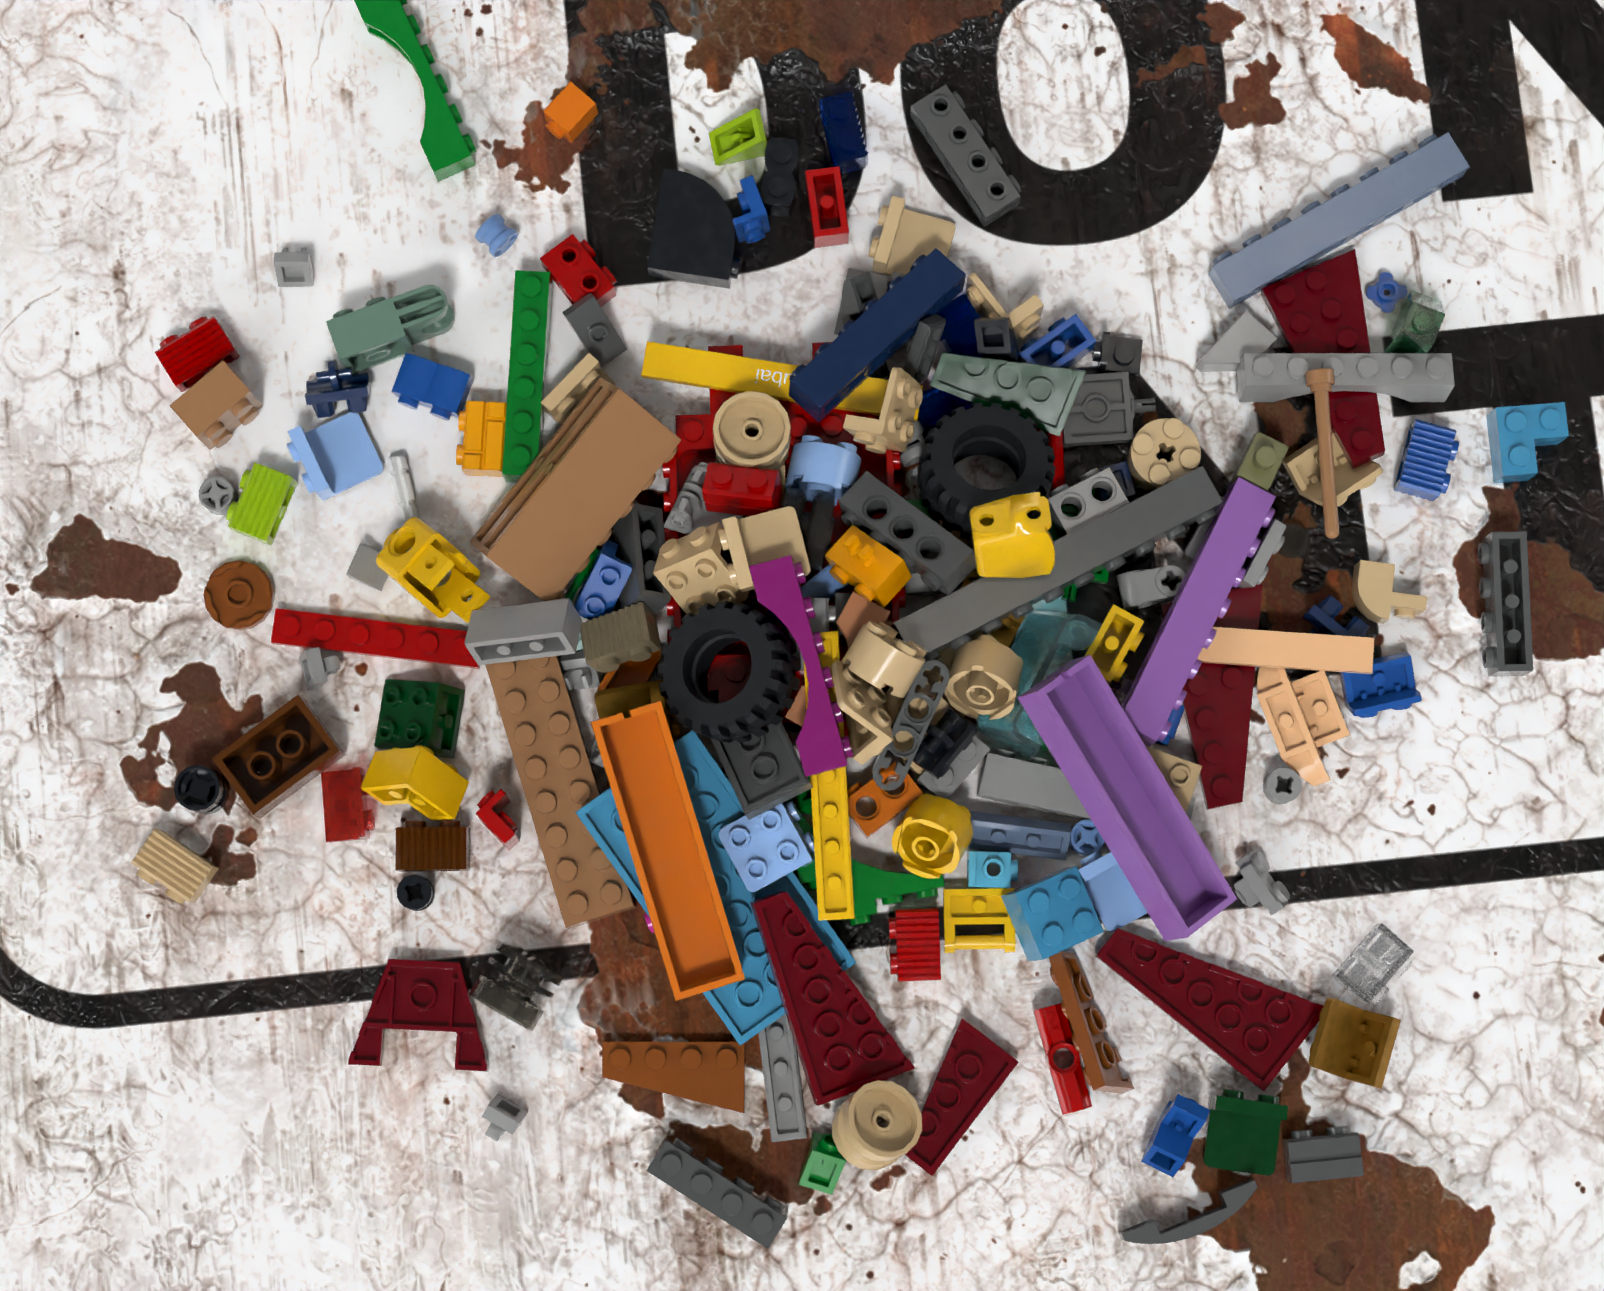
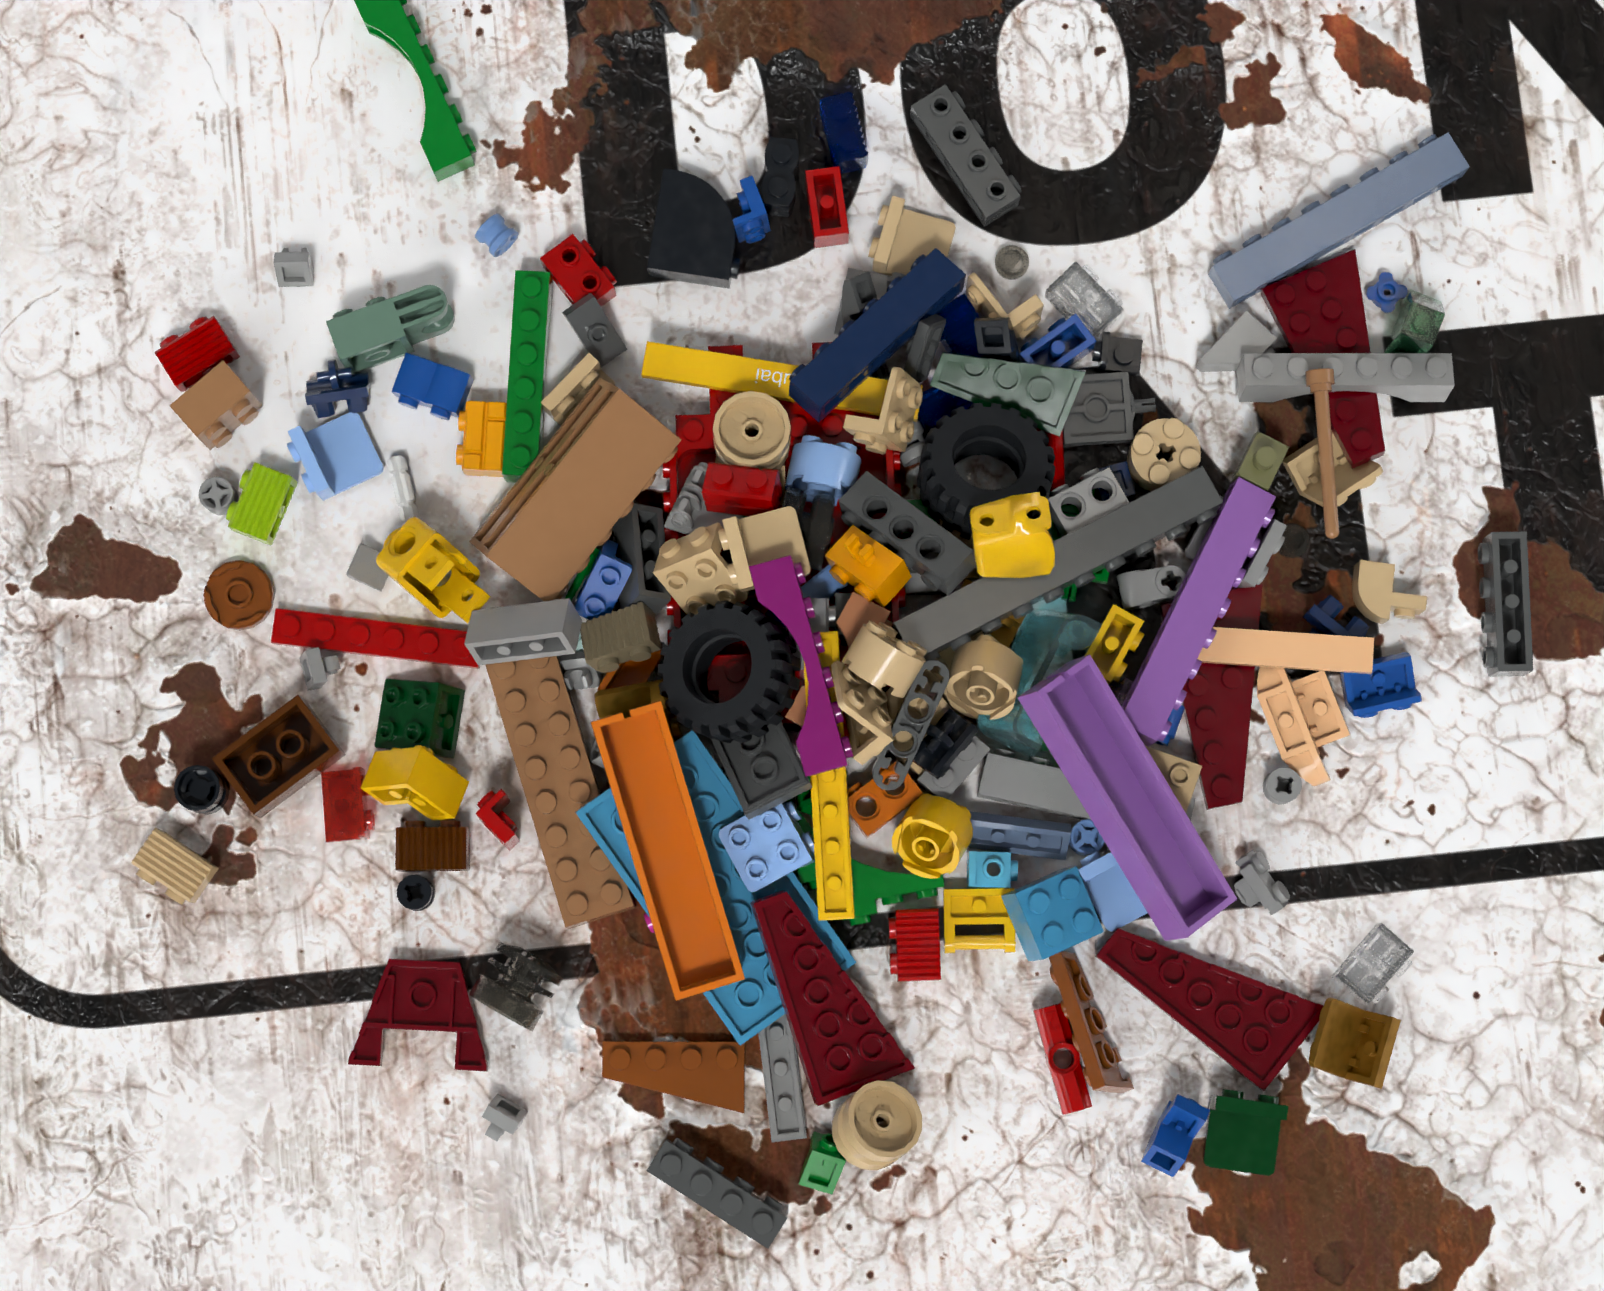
(570, 113): orange brick -> none
(739, 139): lime slope -> none
(962, 1088): dark red wing -> none
(1011, 262): none -> clear smoke plate
(1080, 294): none -> clear brick
(1231, 1198): dark grey slope -> none
(1322, 1156): dark grey brick -> none
(1426, 460): blue brick -> none
(1516, 432): dark azure brick -> none

